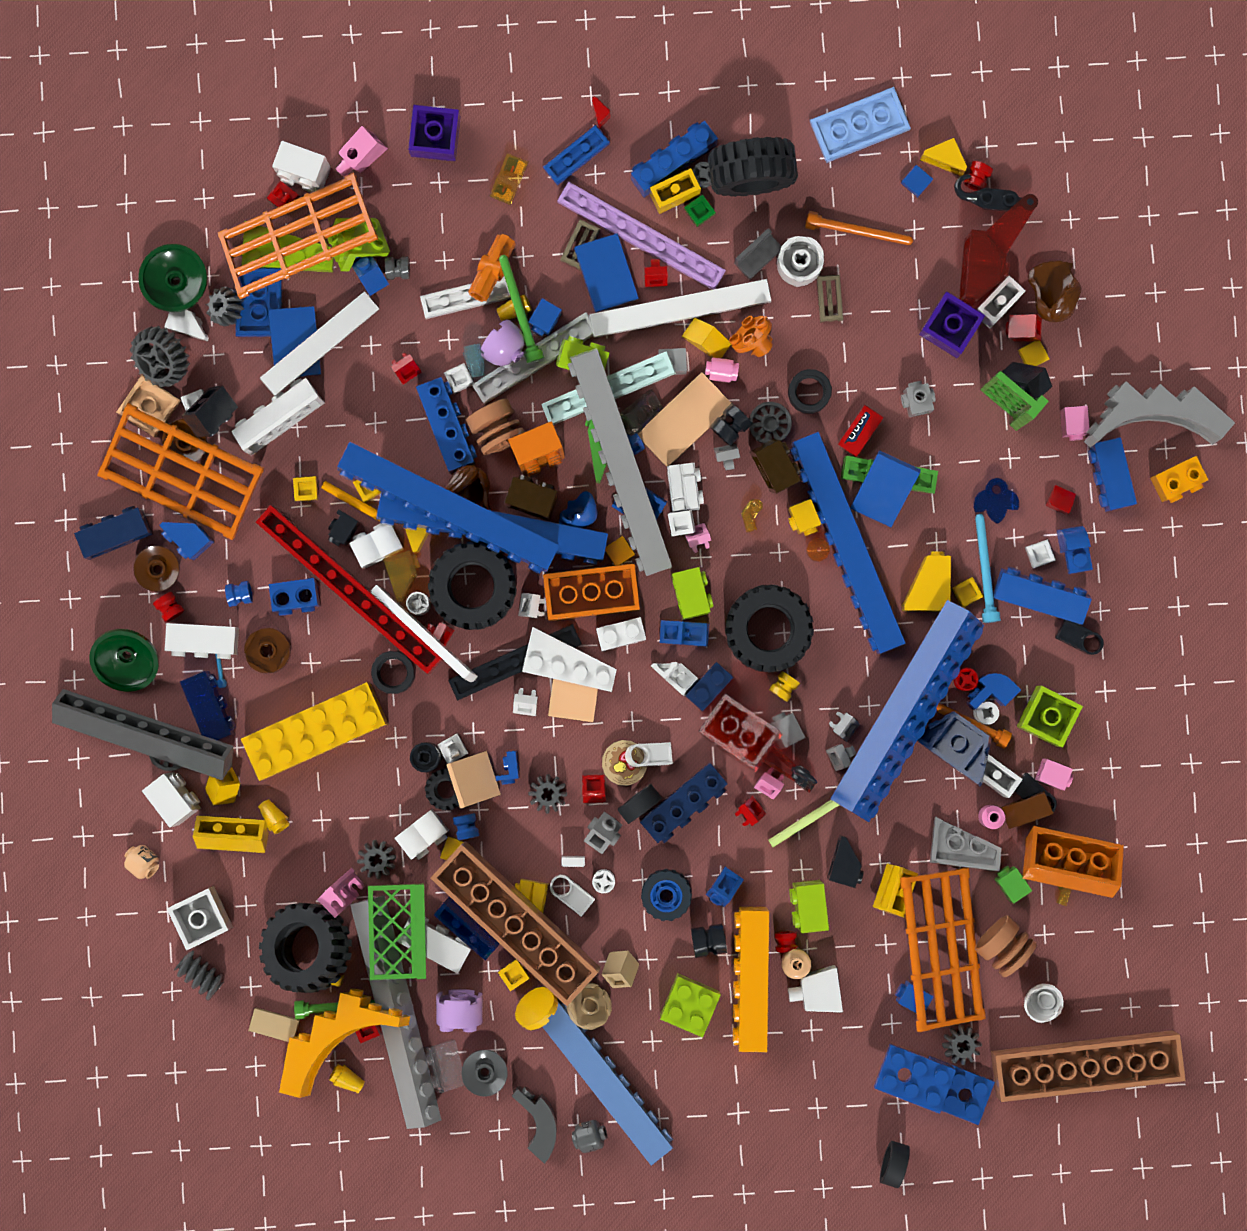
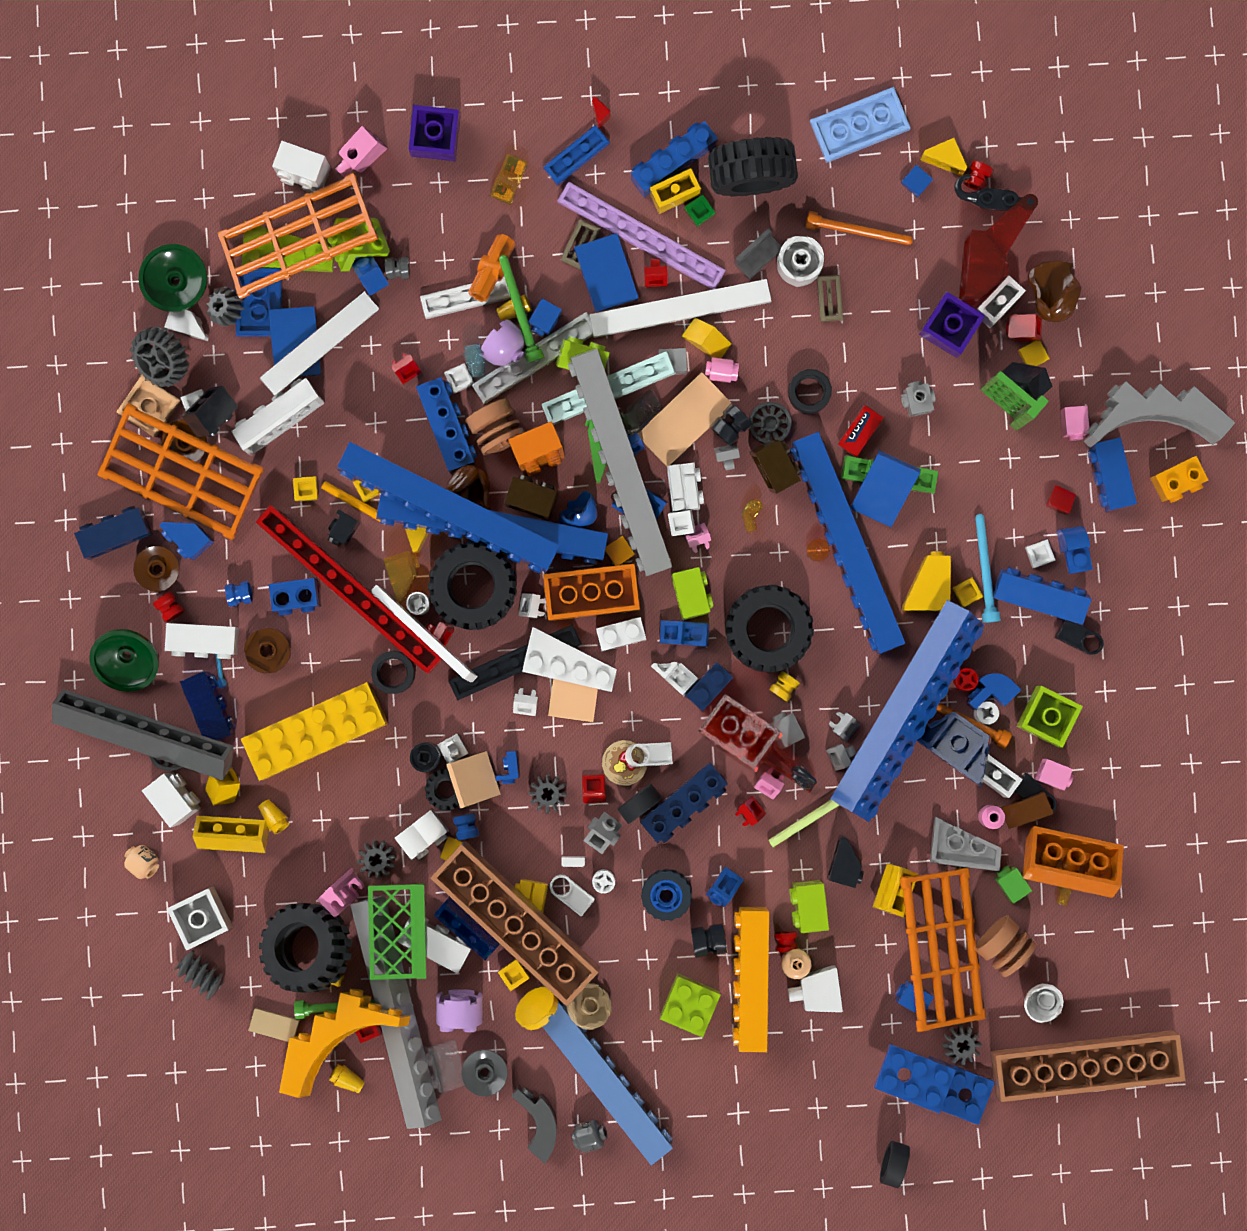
(282, 195): red tile -> none
(376, 545): white brick -> none
(620, 969): tan panel -> none
(701, 171): dark grey wheel -> none
(753, 336): orange plate -> none
(804, 518): yellow brick -> none
(996, 504): clear blue plate -> none

